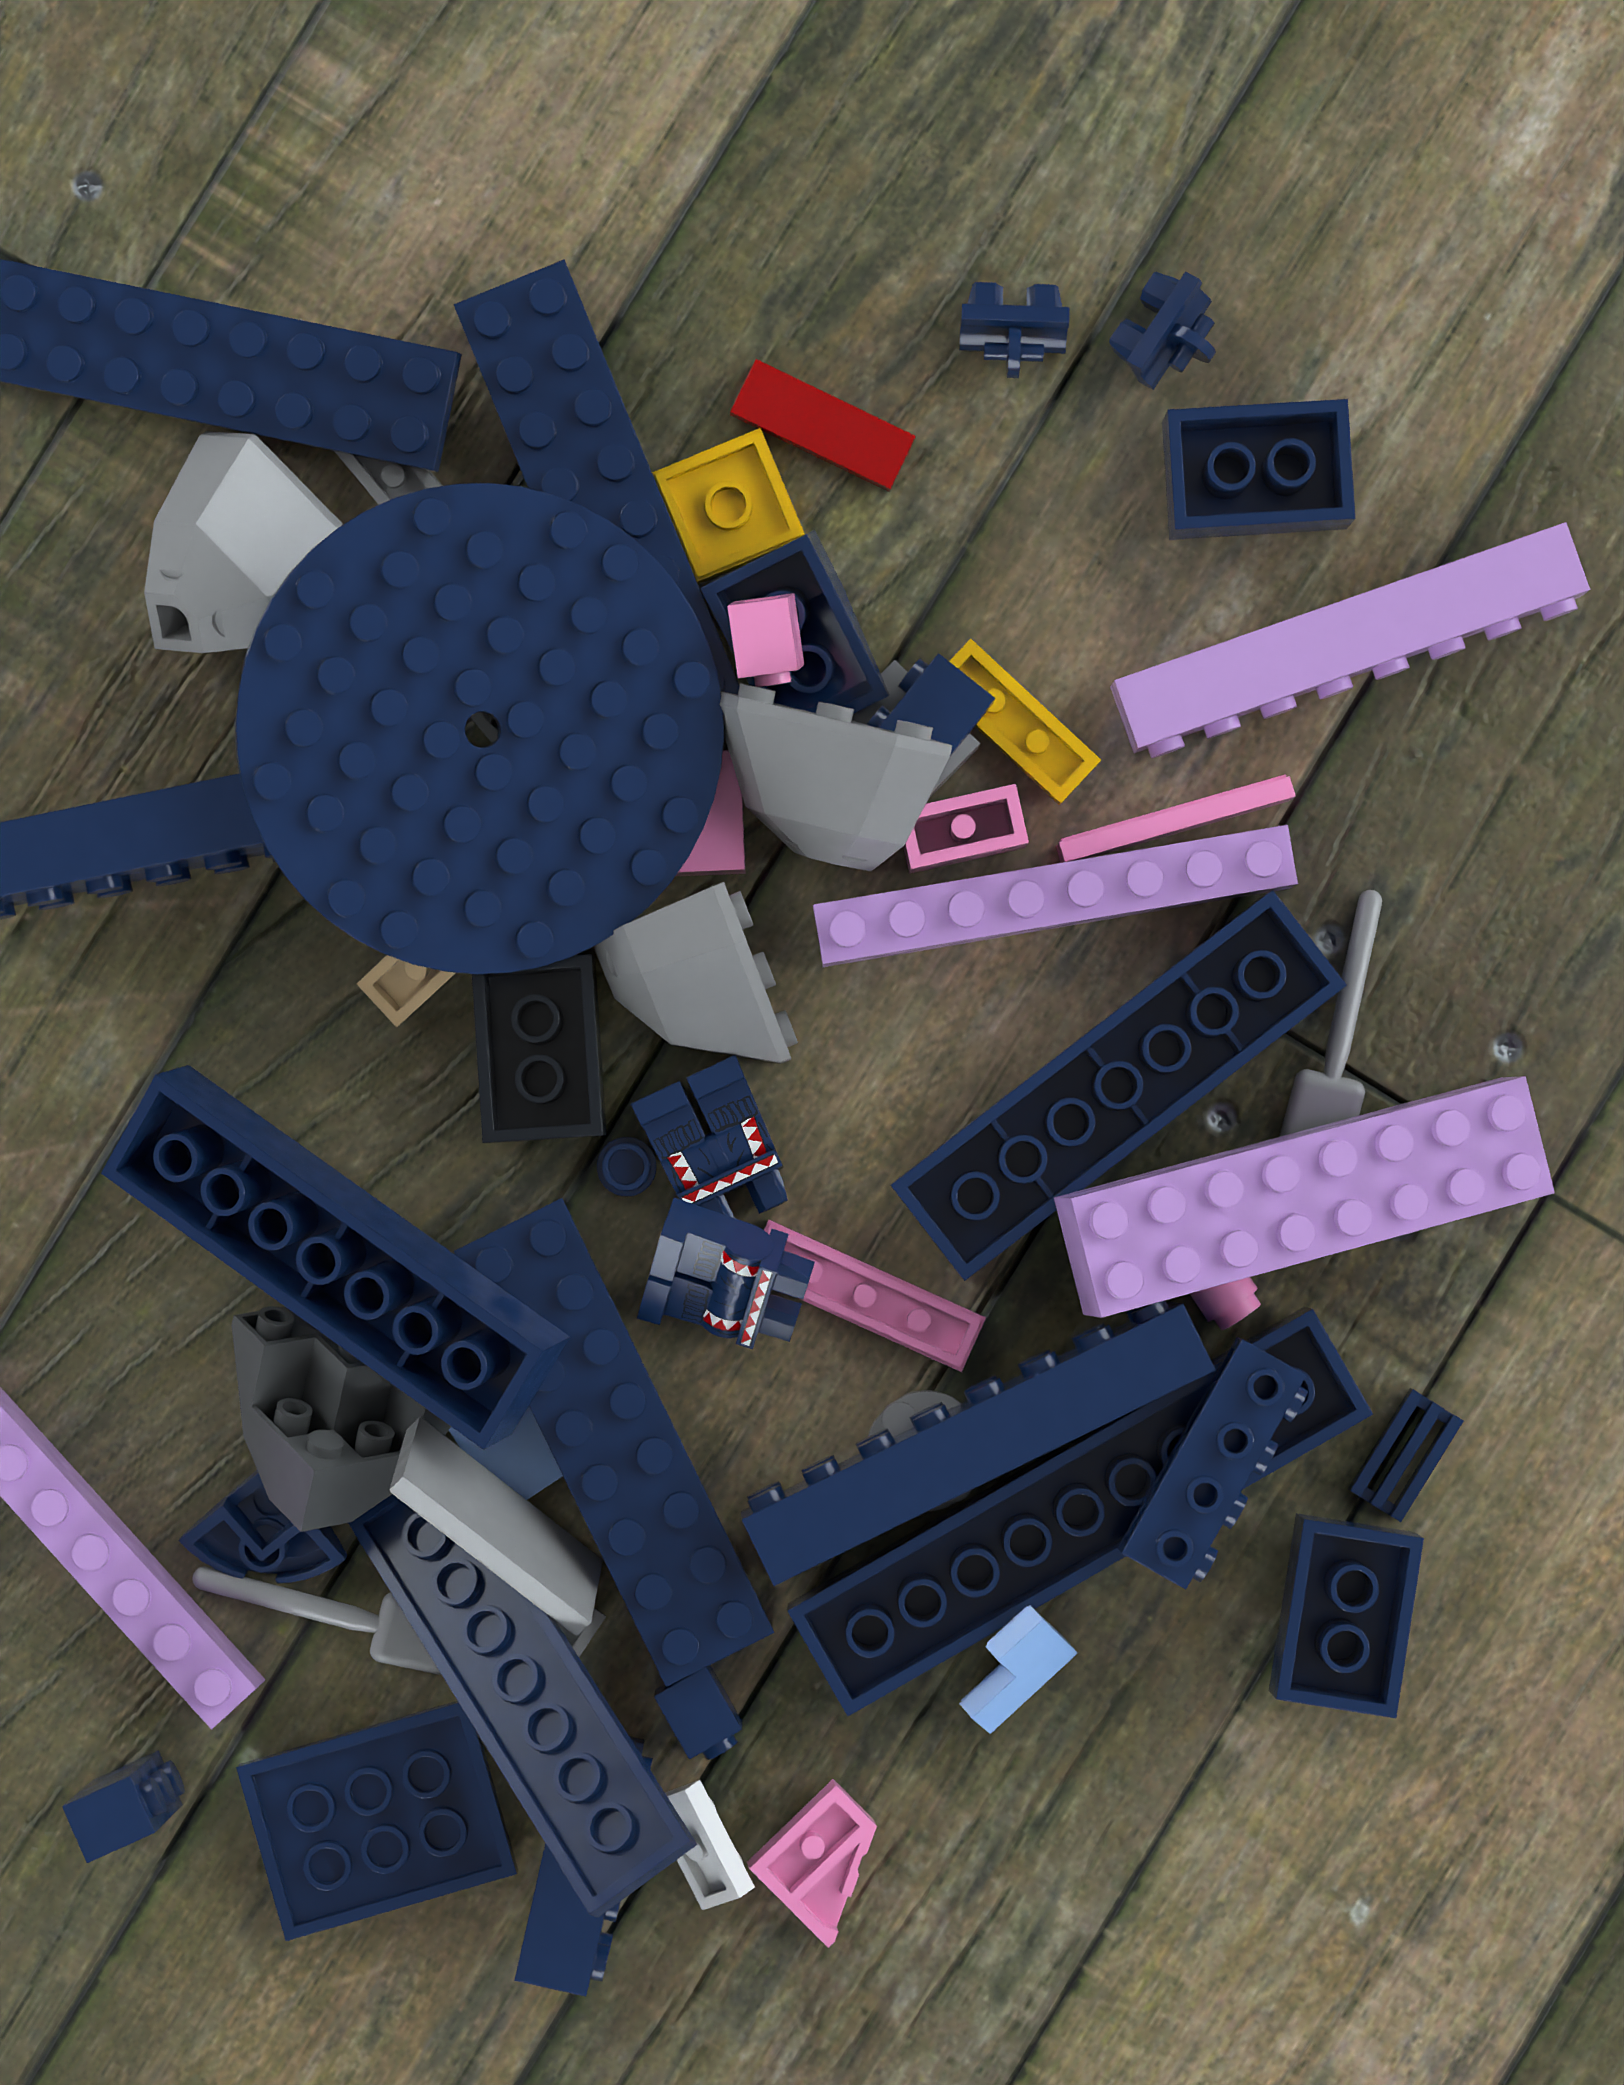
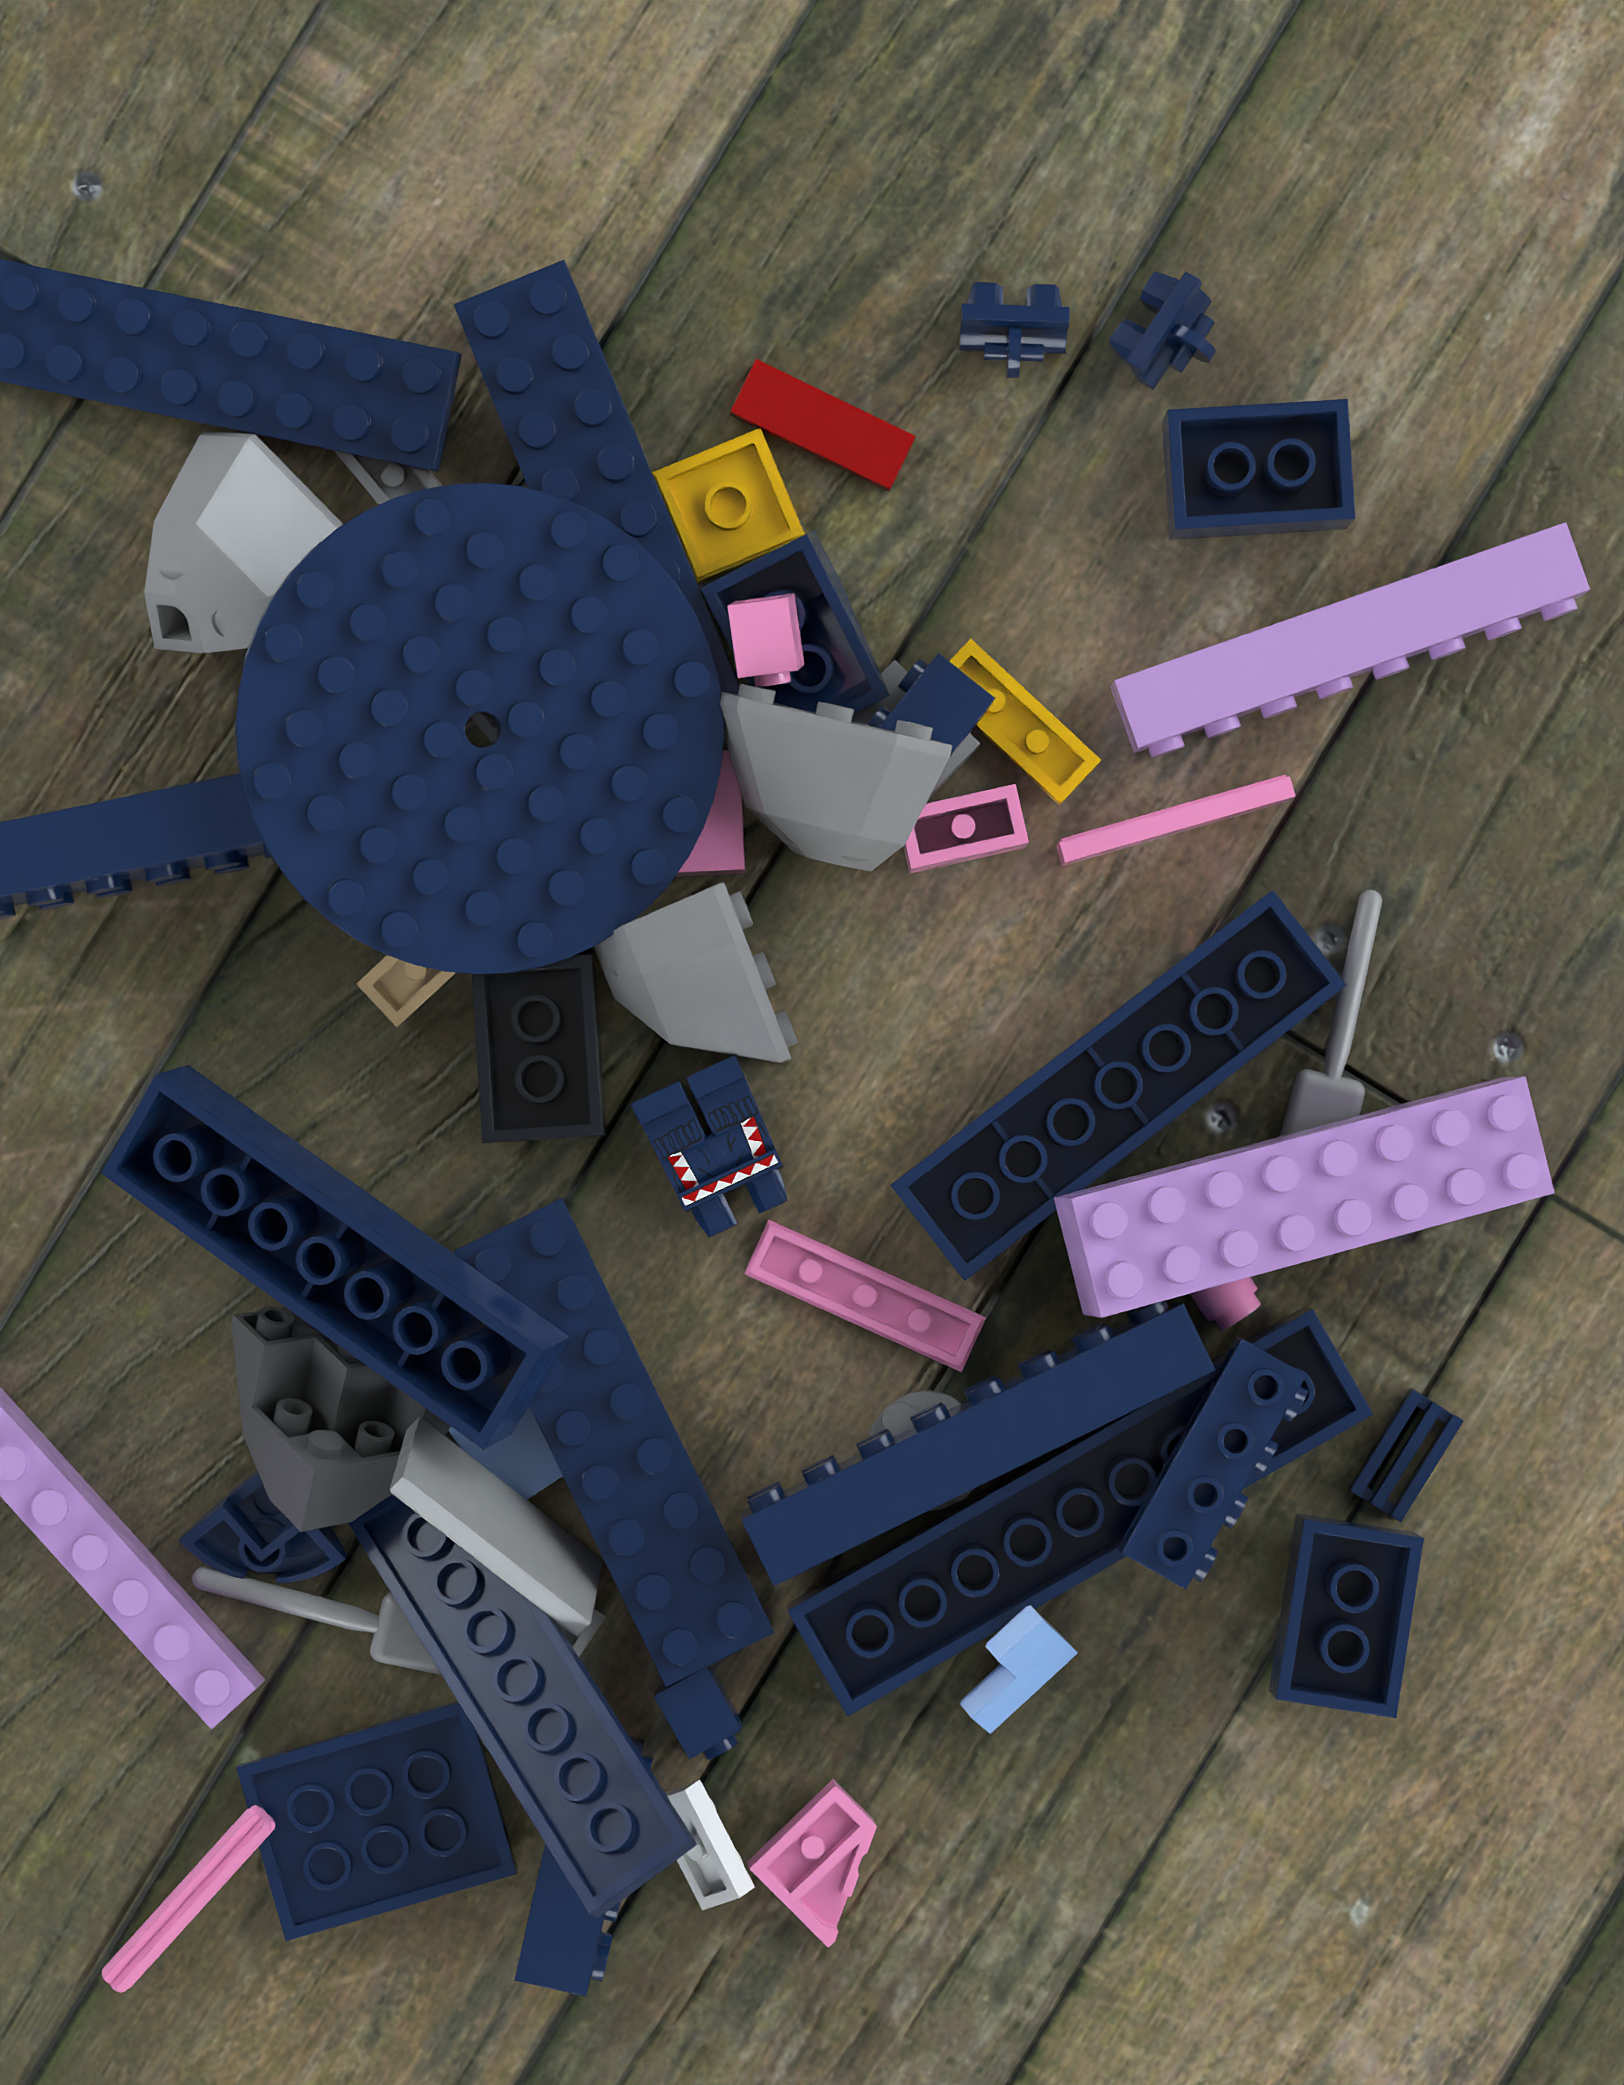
(124, 1805): dark blue brick -> none
(188, 1898): none -> bright pink axle
(626, 1166): dark blue plate -> none
(723, 1276): dark blue hips -> none
(1055, 896): lavender brick -> none

